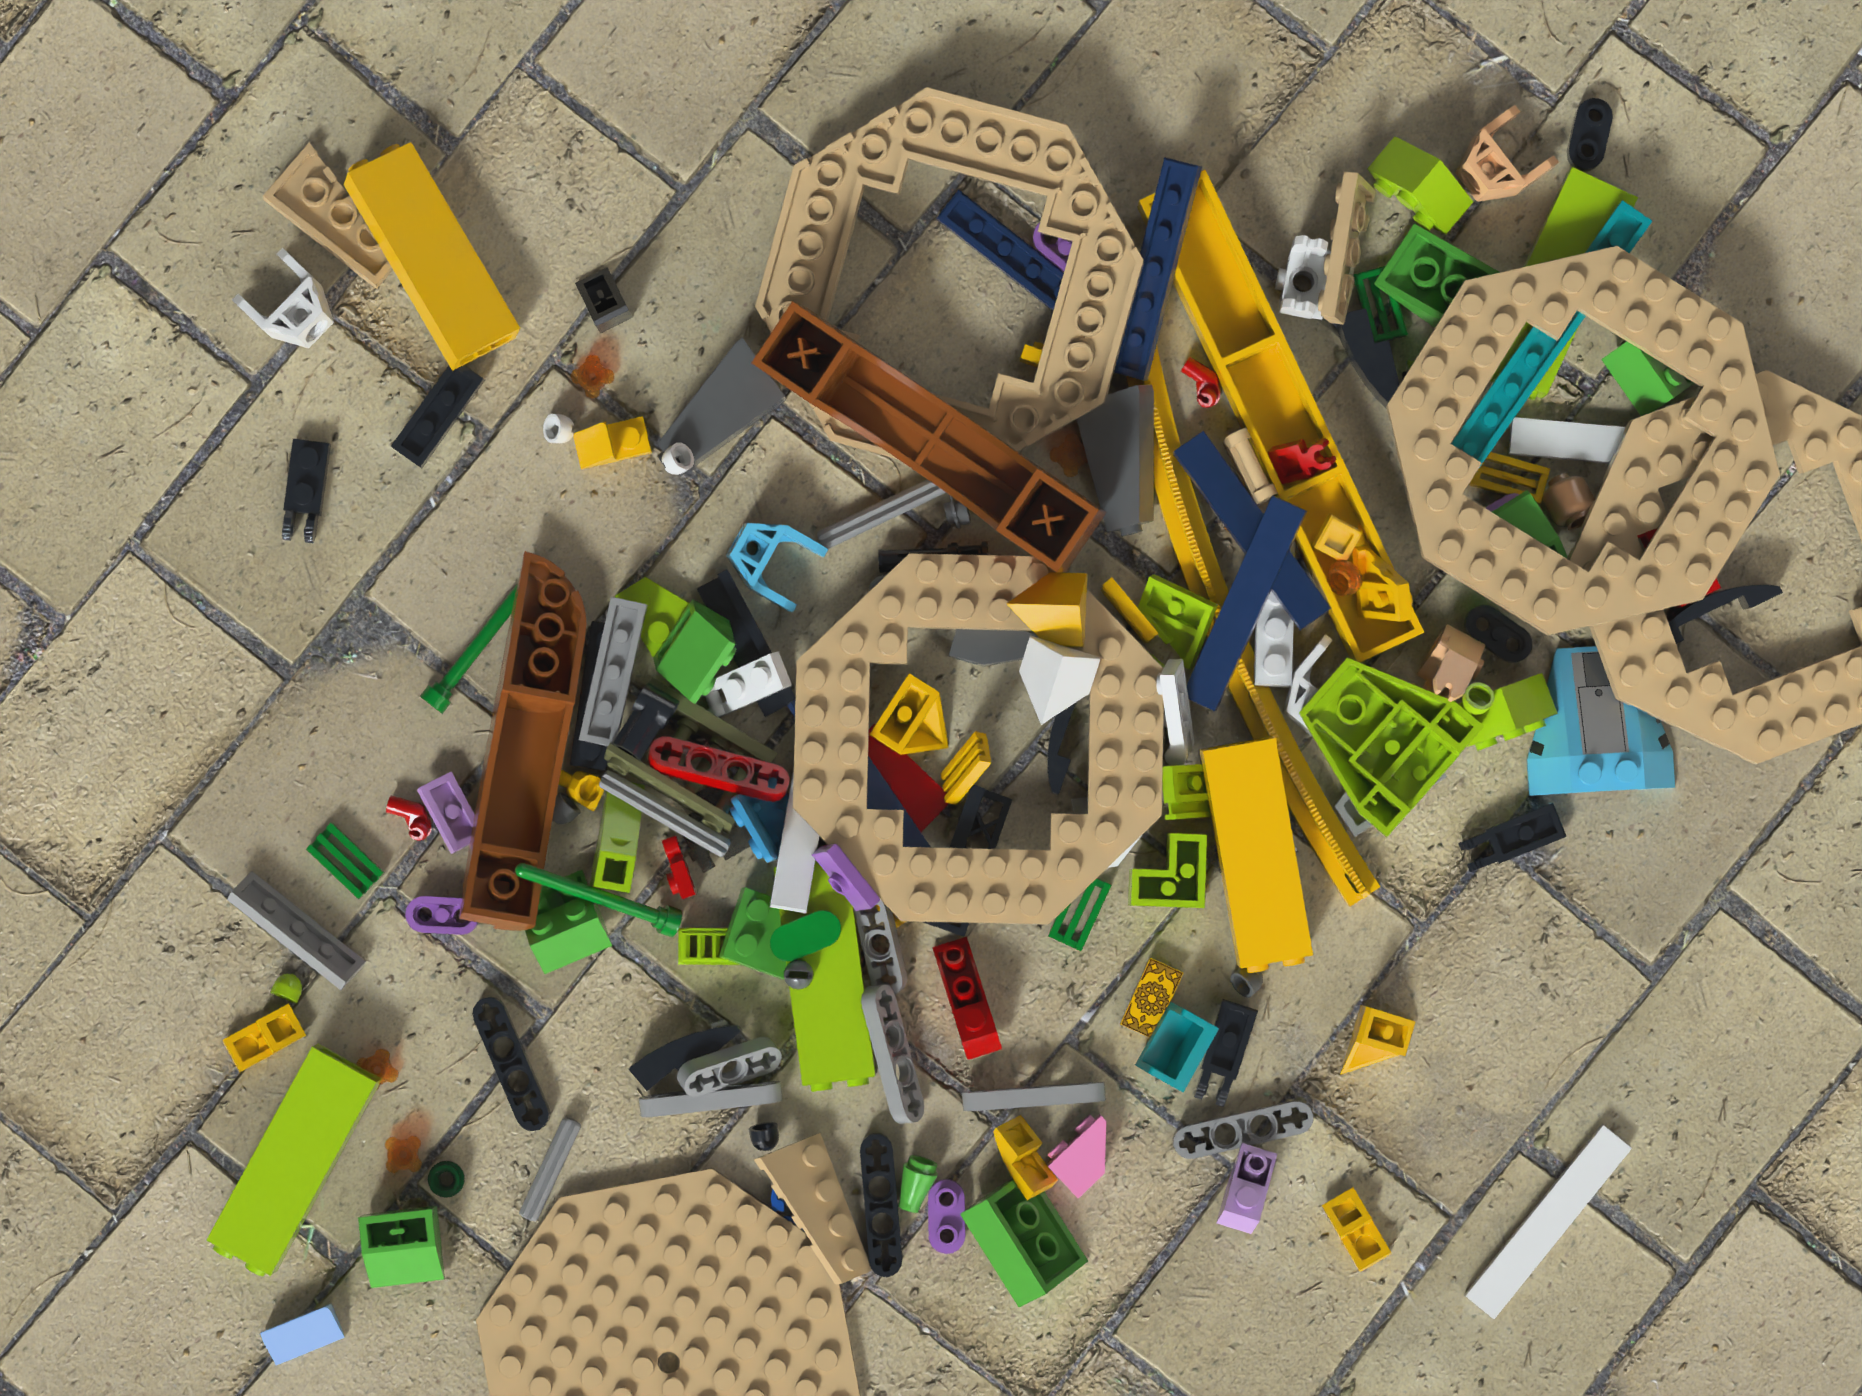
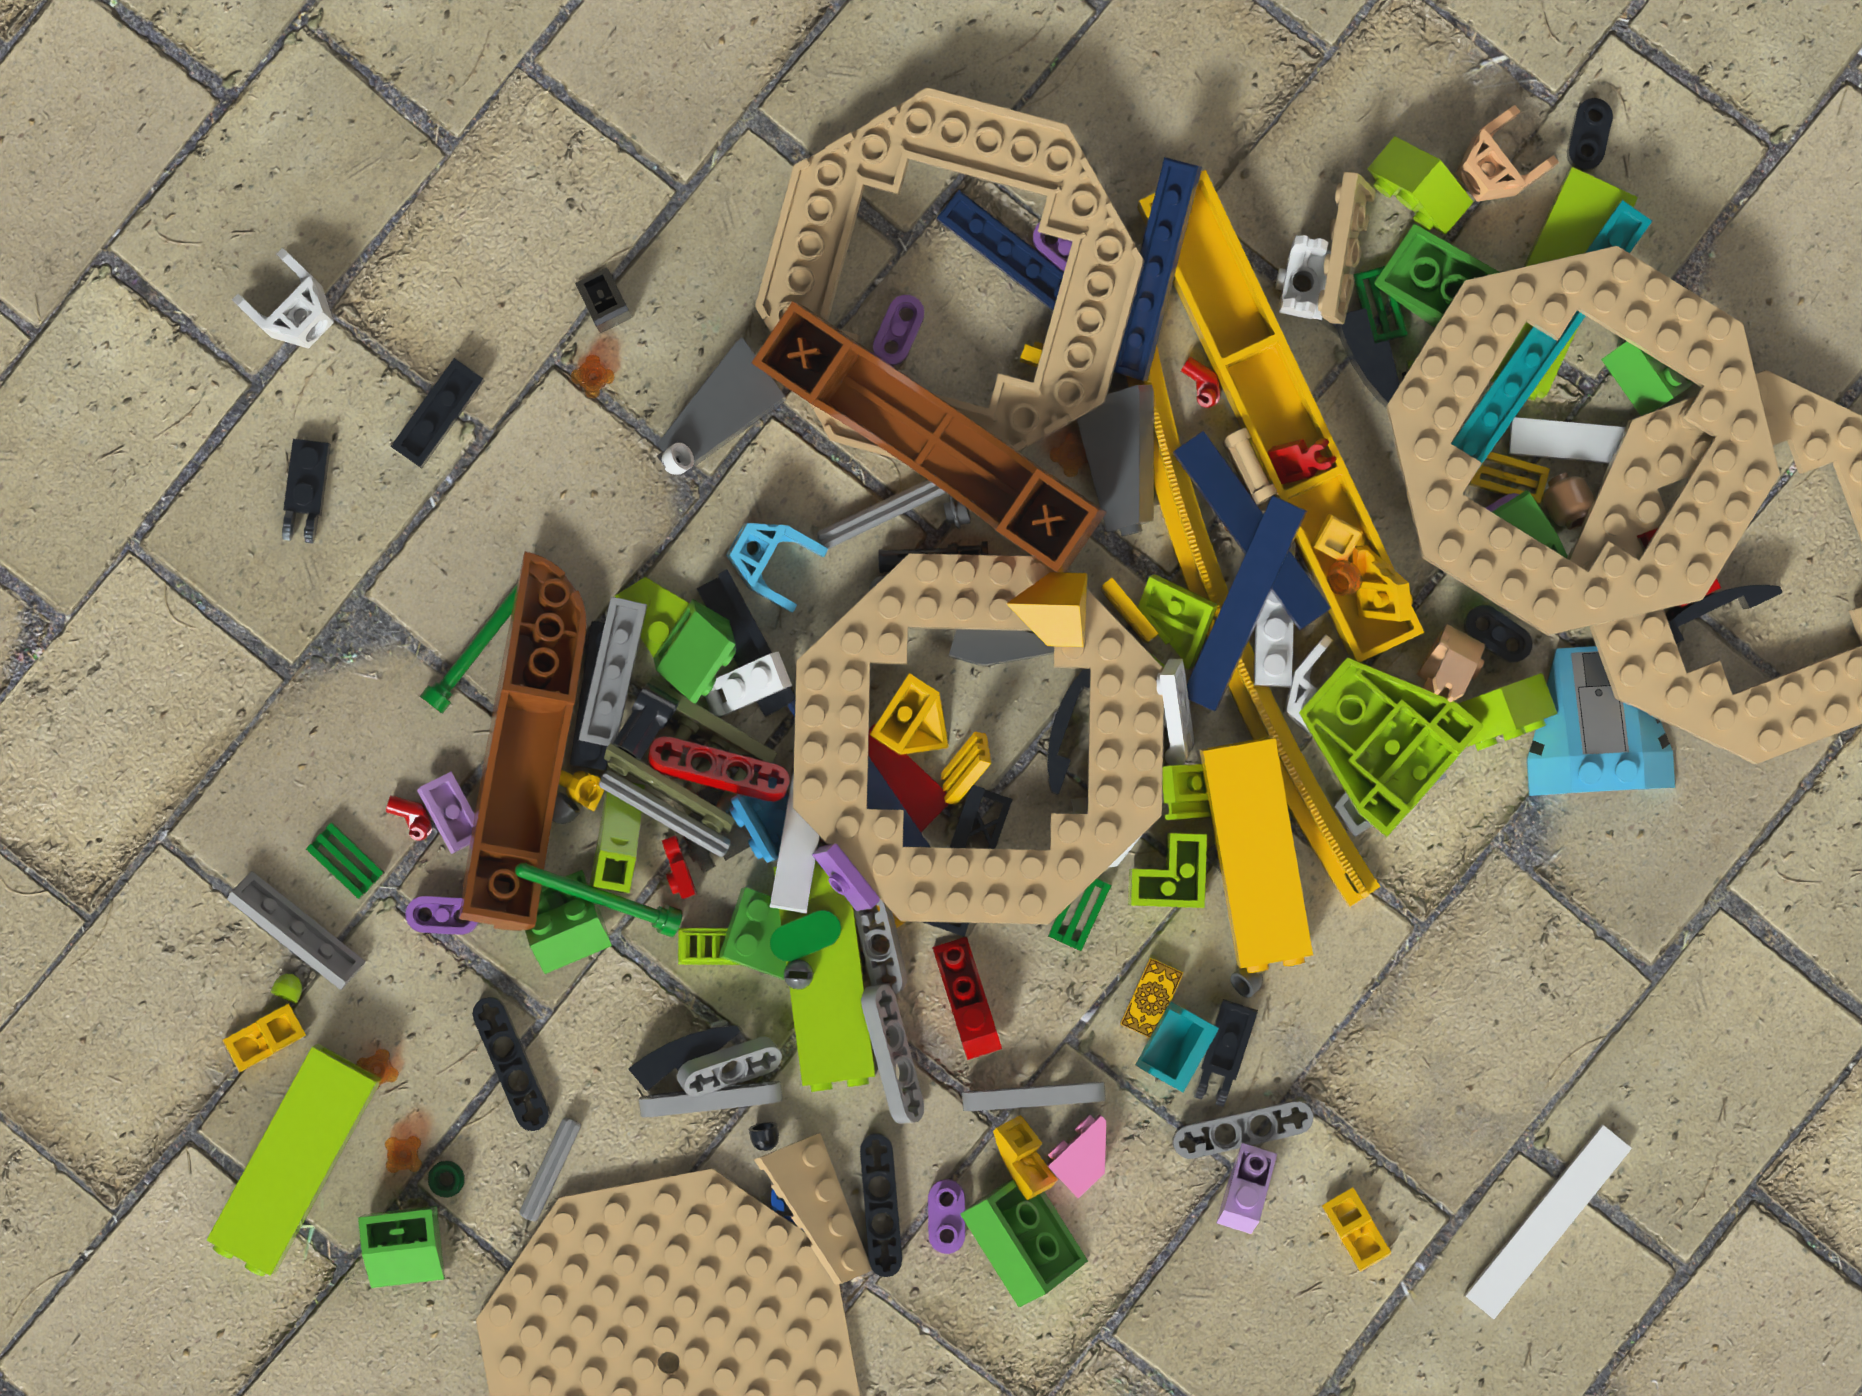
(302, 1334): light blue slope -> none
(323, 210): tan wing -> none
(430, 254): yellow brick -> none
(553, 433): white hinge -> none
(612, 442): yellow slope -> none
(898, 330): none -> medium lavender plate
(917, 1180): bright green cone -> none
(1056, 676): white slope -> none
(1376, 1038): yellow slope -> none
(1478, 698): lime hinge -> none
(1517, 836): black hinge -> none

